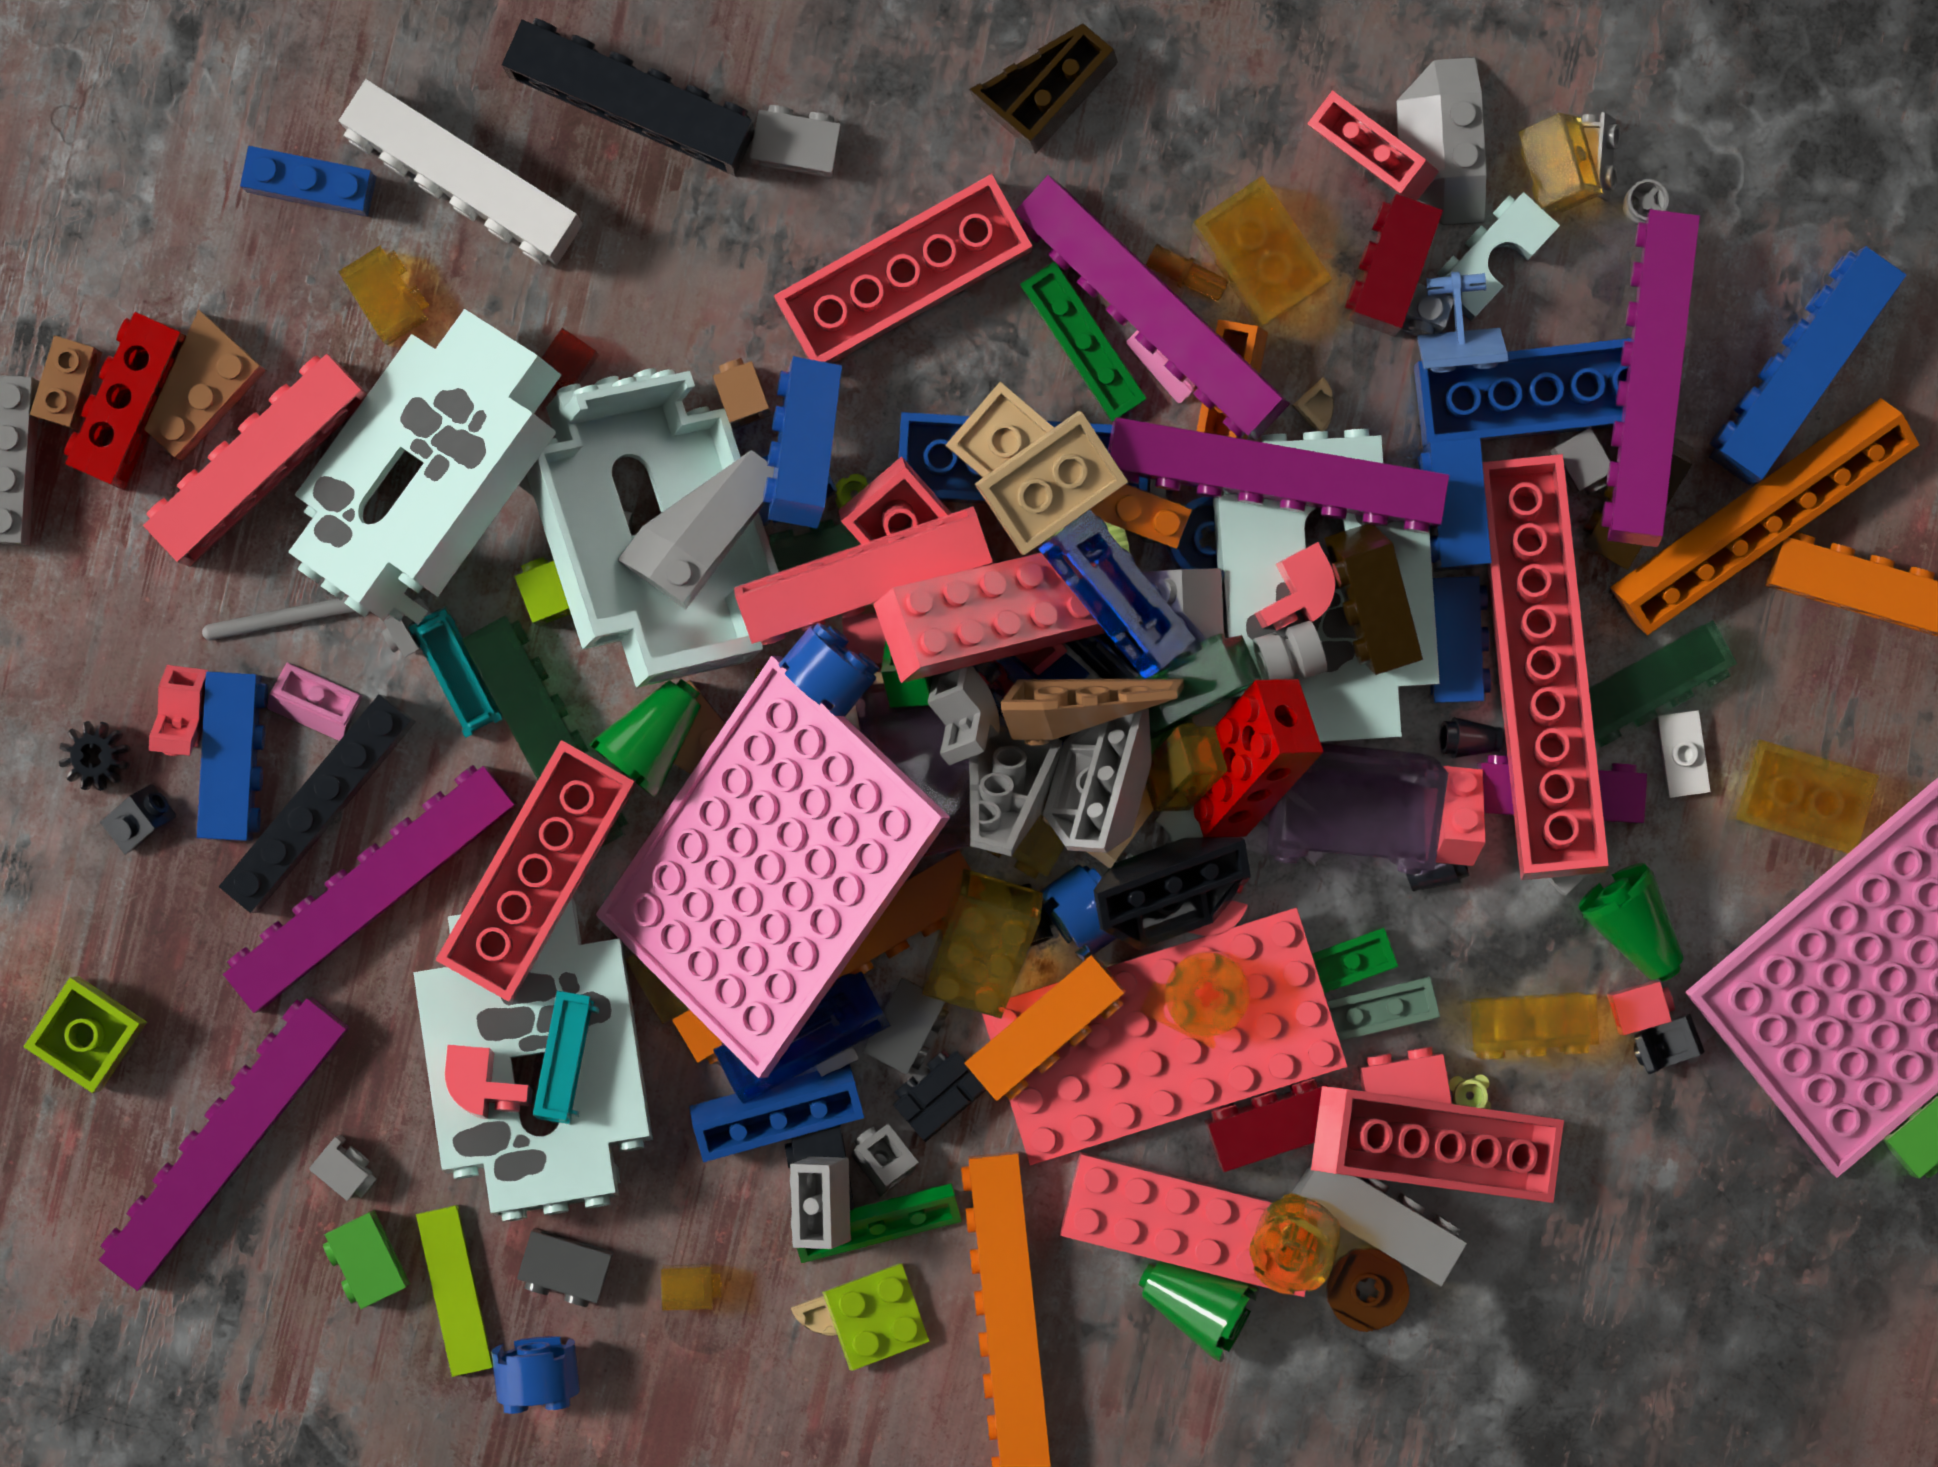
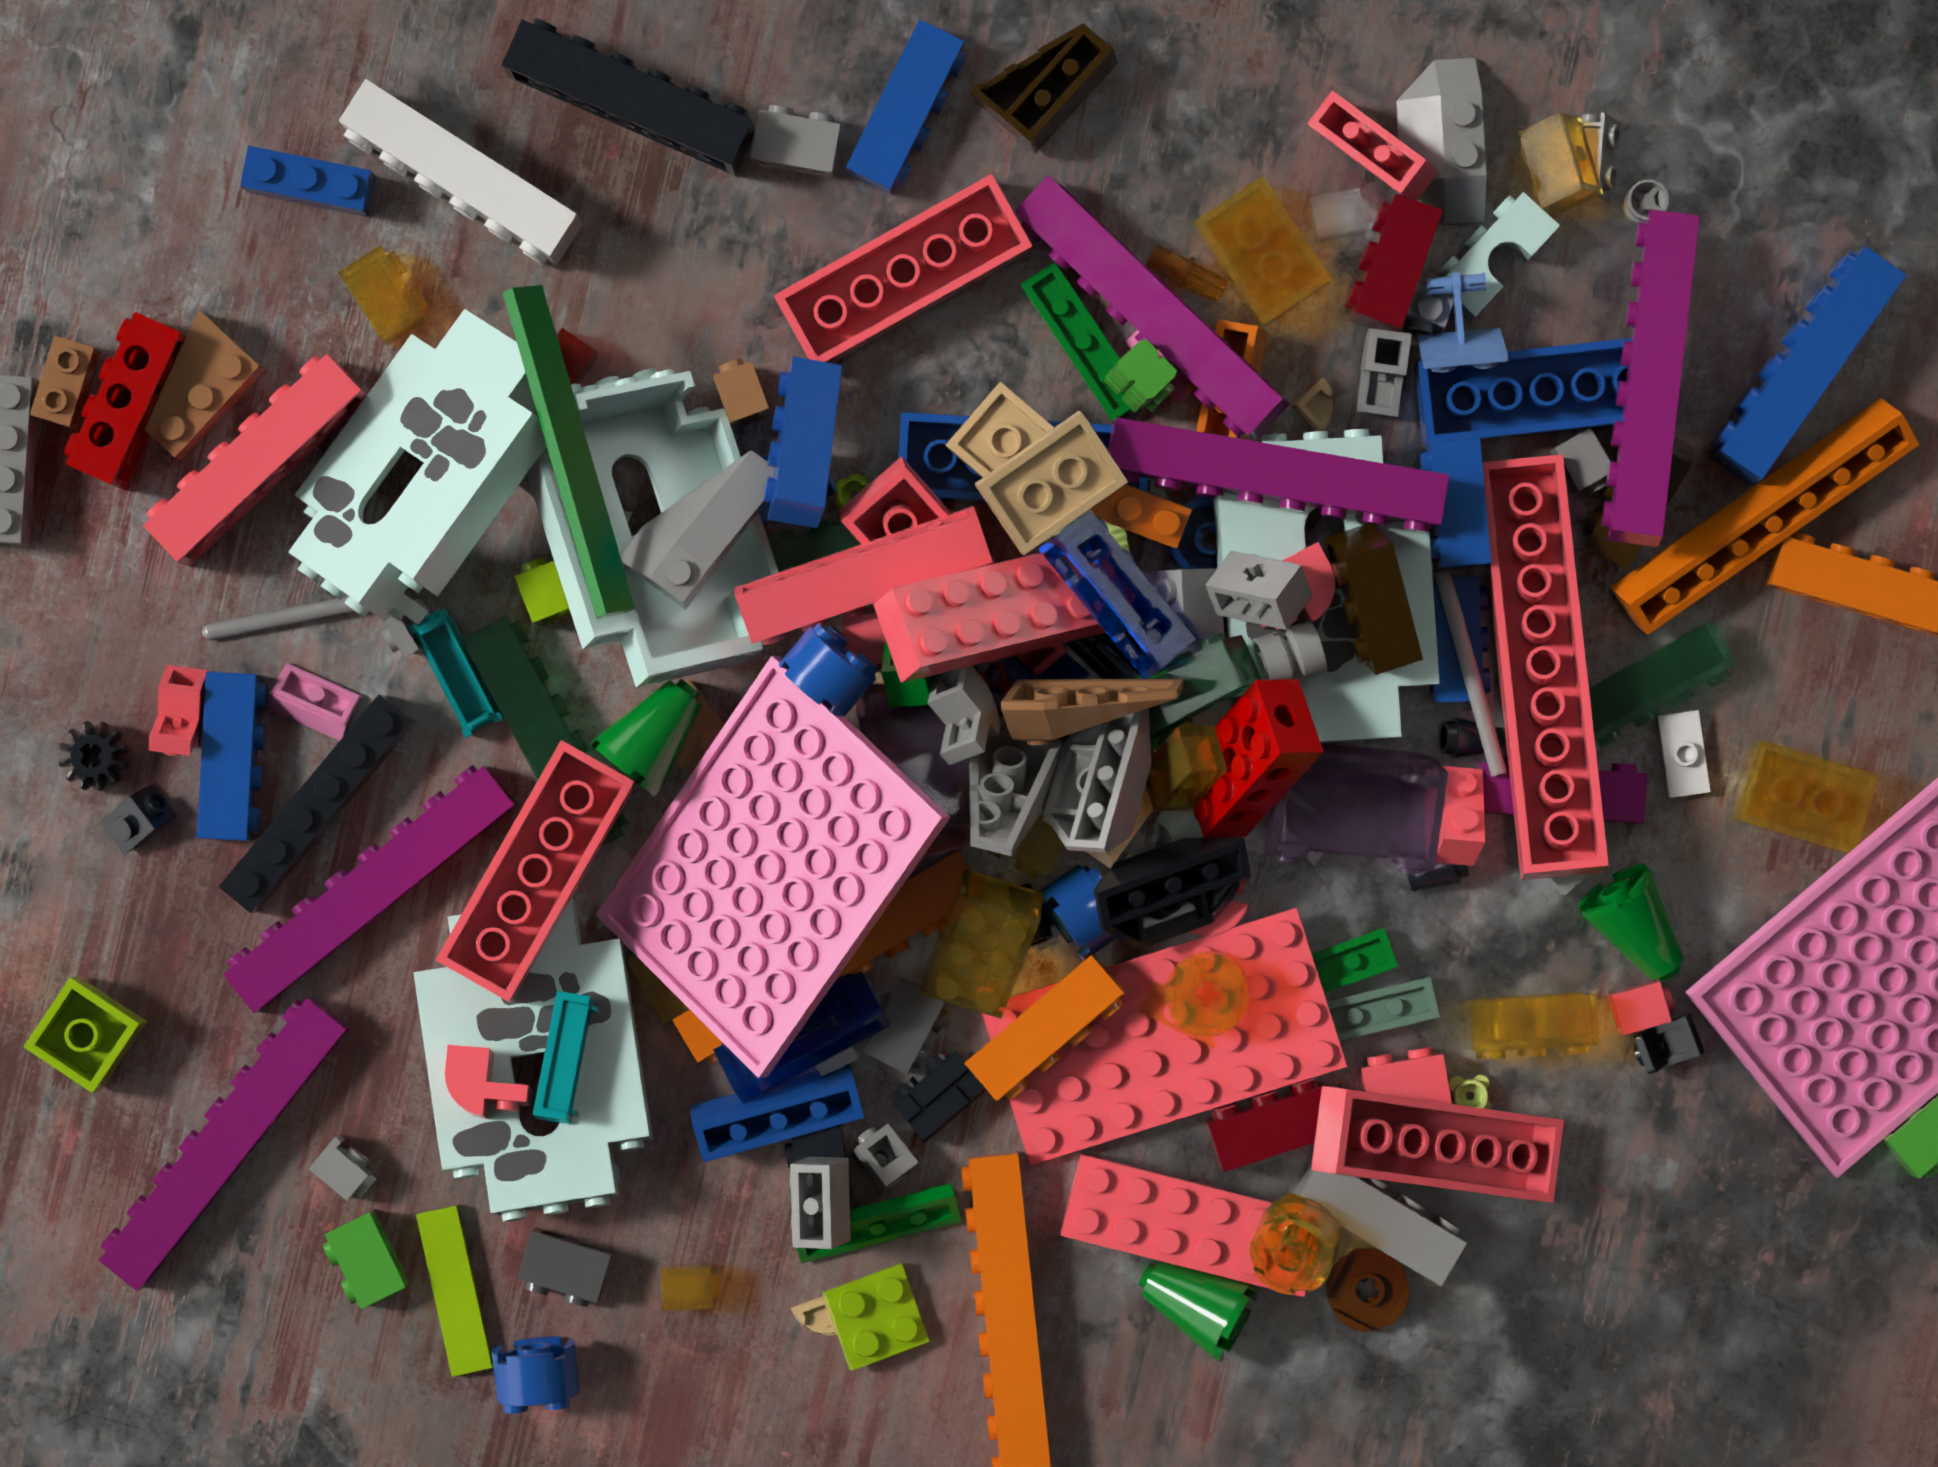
(568, 450): none -> green tile
(905, 107): none -> blue brick
(1142, 377): none -> bright green brick
(1258, 590): none -> light grey brick
(1339, 215): none -> clear brick
(1383, 371): none -> light grey brick
(1470, 674): none -> light grey piece

